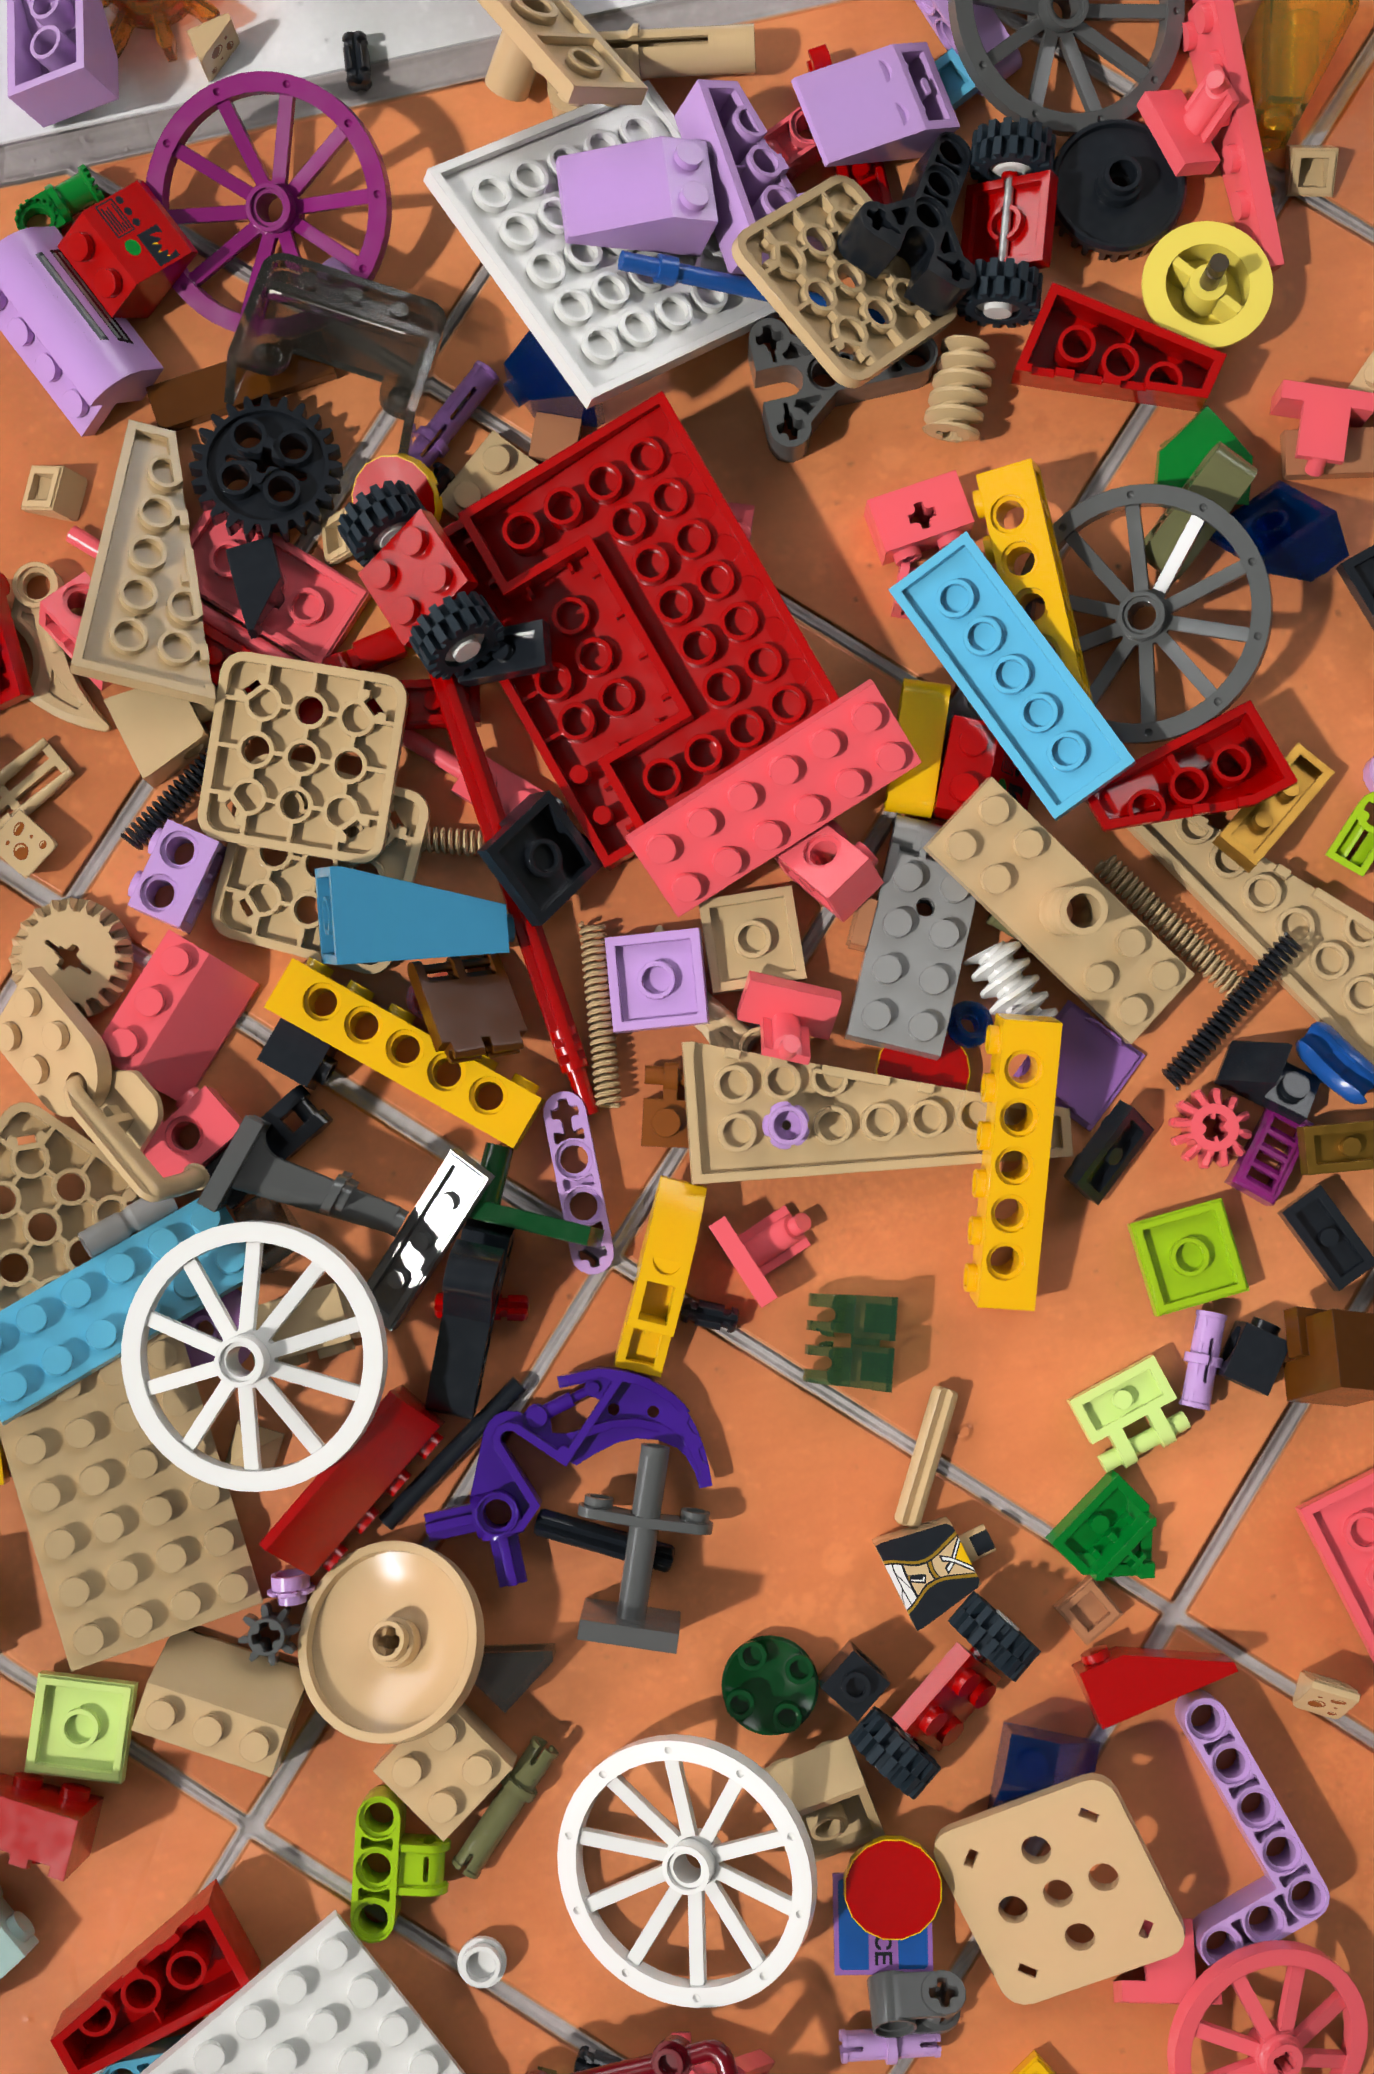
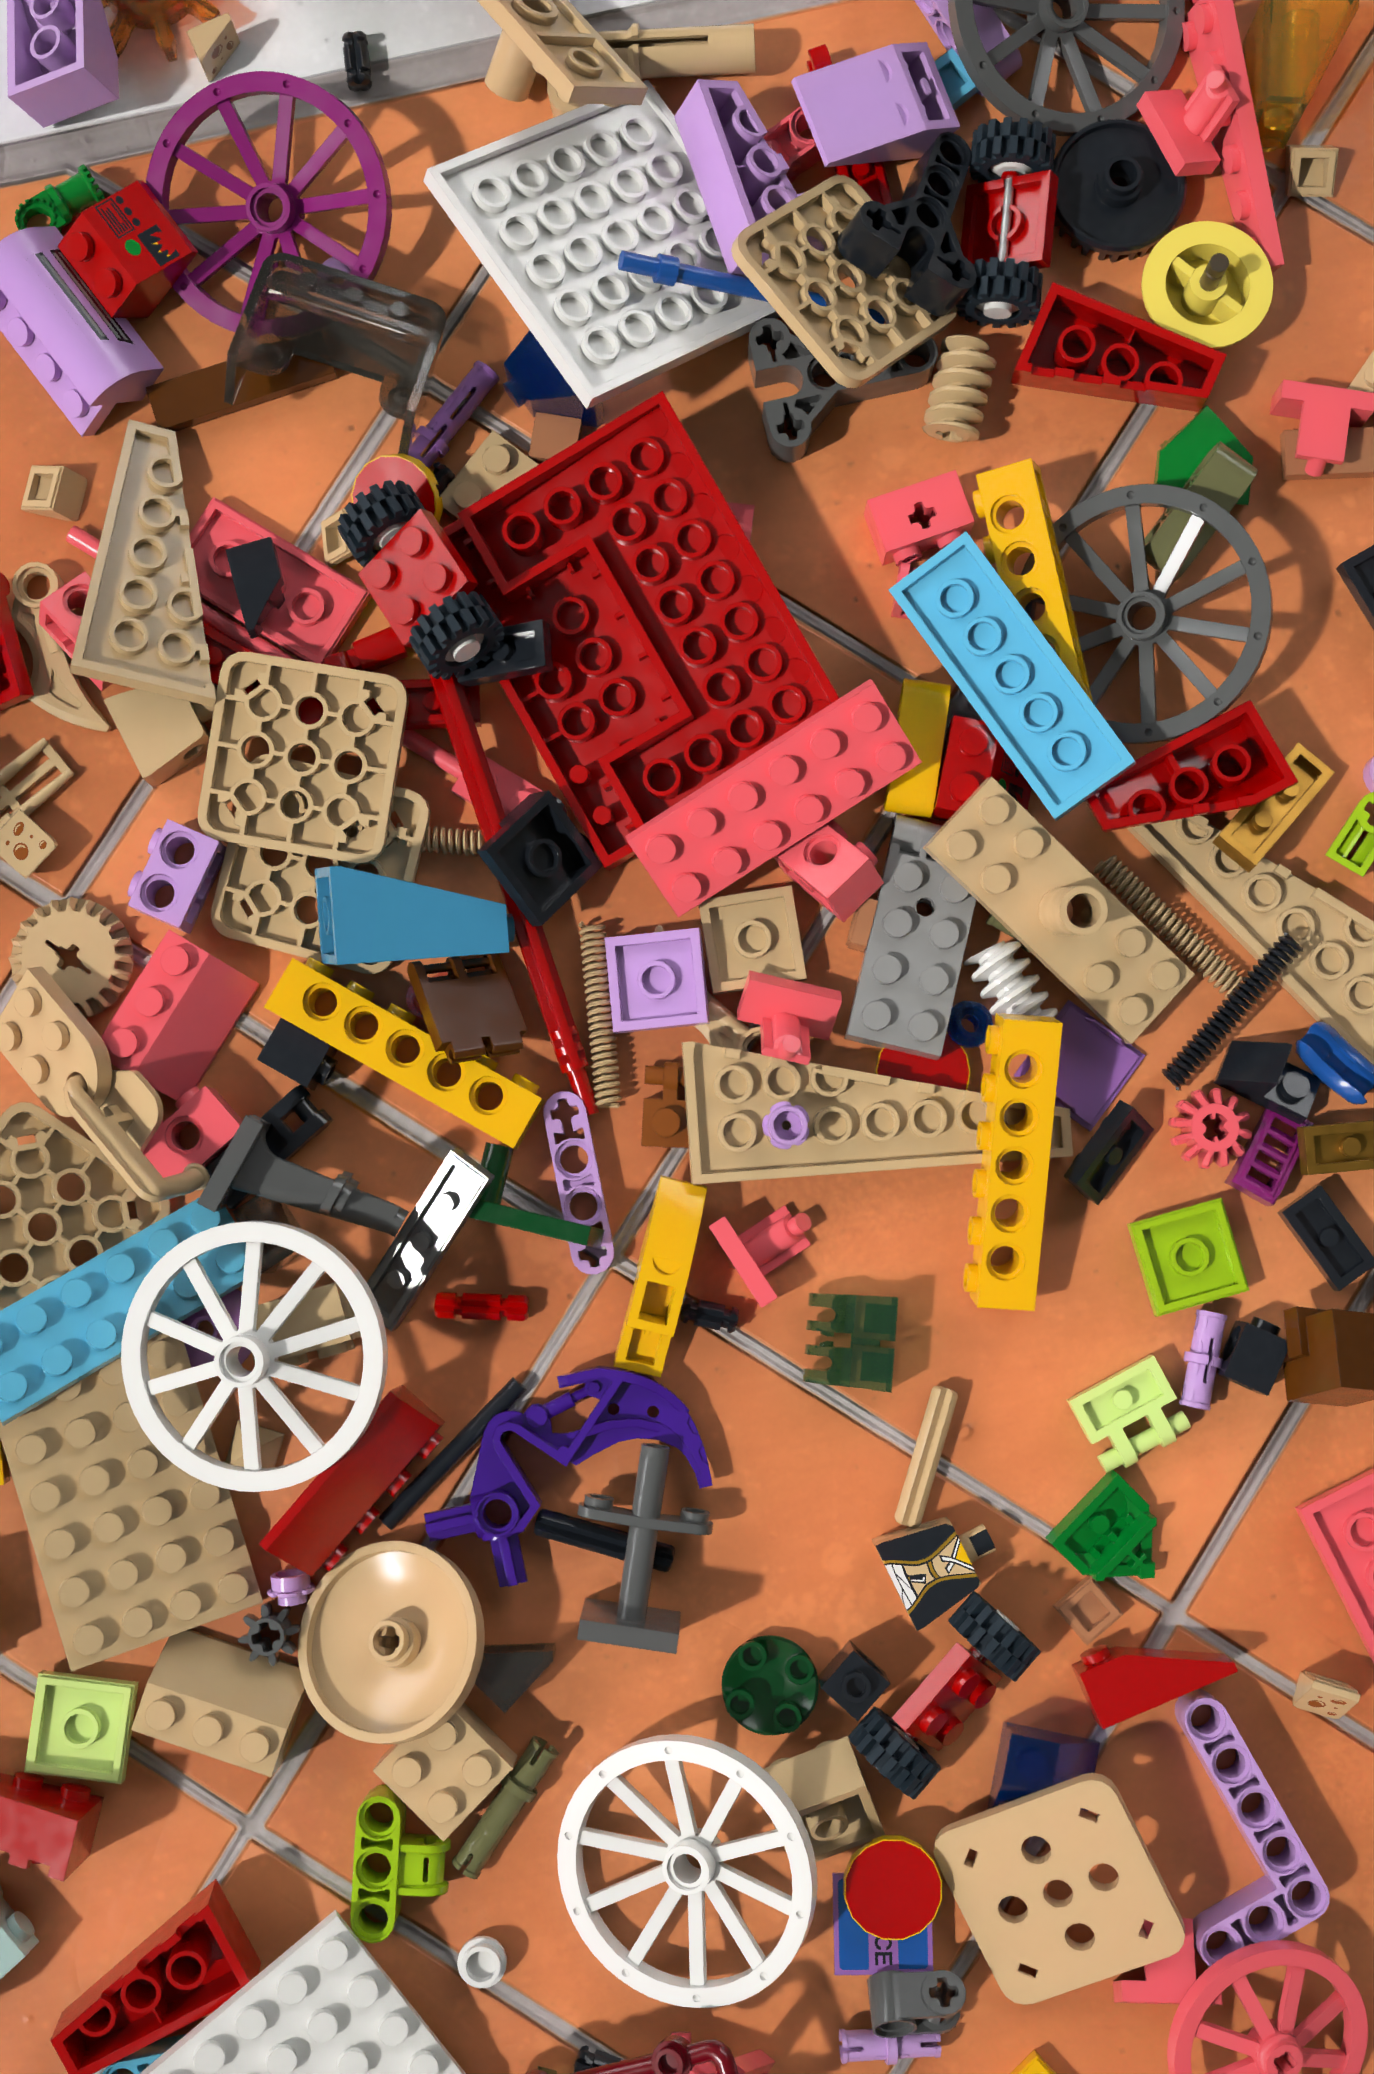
(123, 1224): light grey piece -> none
(174, 799): black piece -> none
(254, 504): black gear -> none
(470, 1304): black beam -> none
(639, 196): lavender slope -> none
(1292, 533): clear blue slope -> none

